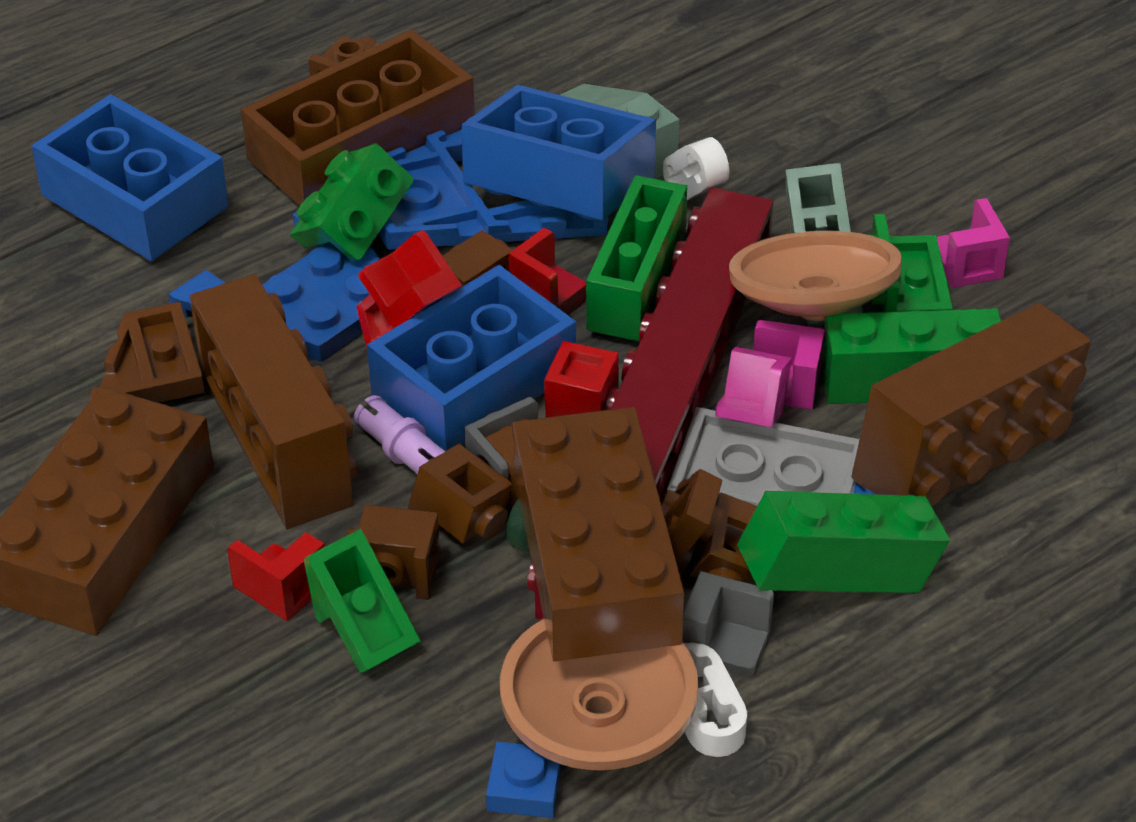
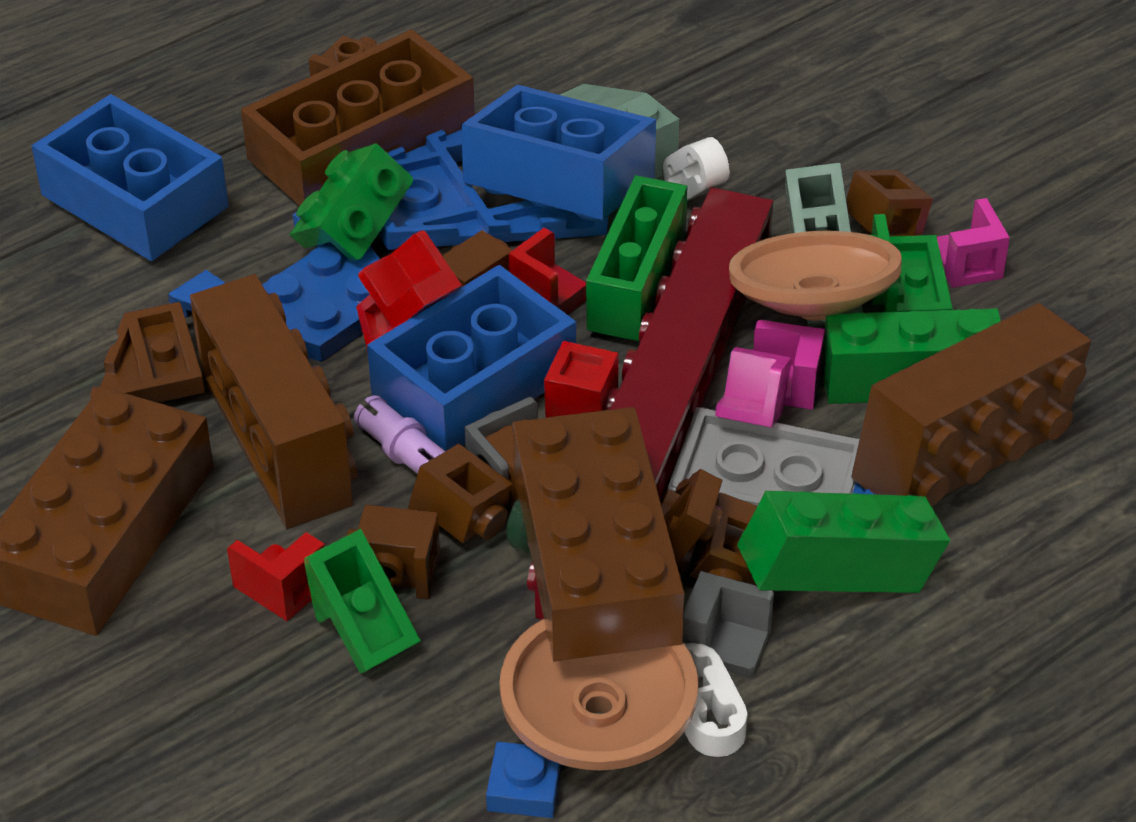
(888, 194): none -> reddish brown brick

